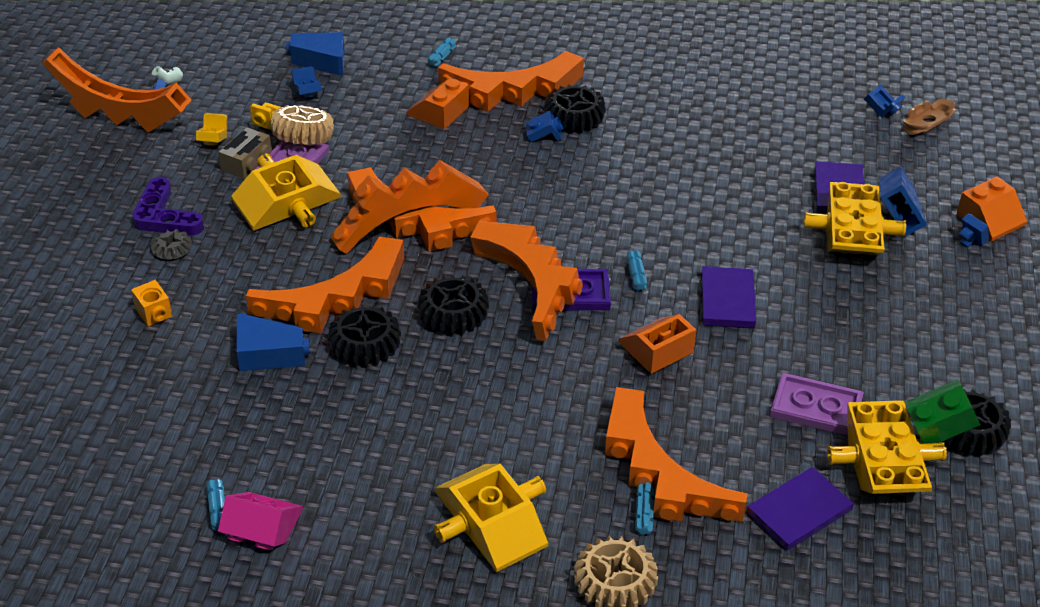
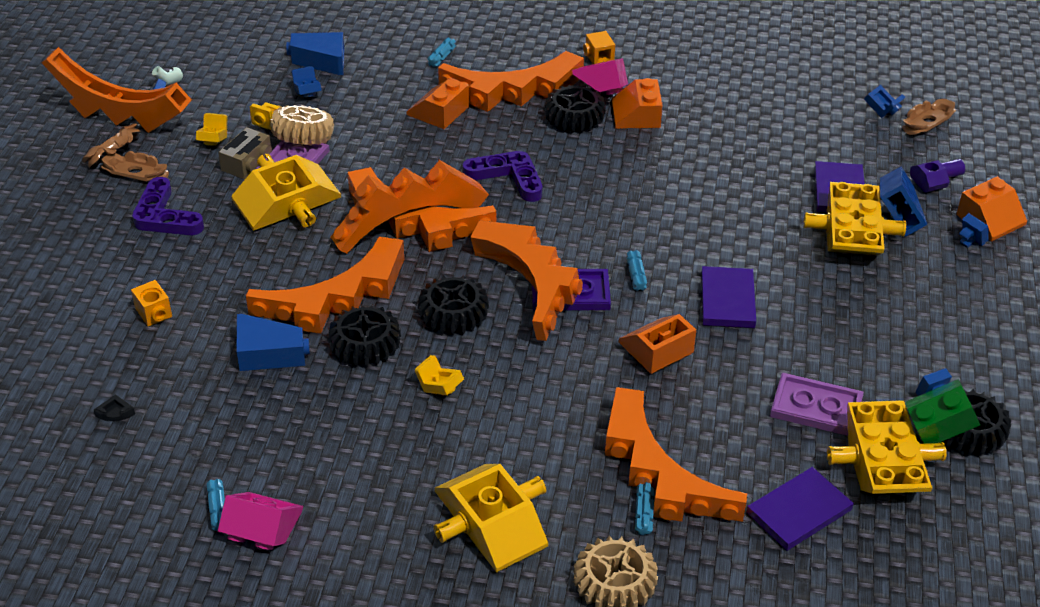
(114, 410): none -> black tile
(124, 136): none -> medium nougat piece
(146, 163): none -> medium nougat piece
(179, 247): dark grey gear -> none
(437, 379): none -> yellow bracket
(512, 163): none -> dark purple beam
(543, 125): blue bracket -> none
(599, 47): none -> light orange brick
(604, 76): none -> dark pink slope
(638, 105): none -> orange slope
(933, 381): none -> blue tile
(936, 175): none -> dark purple piece

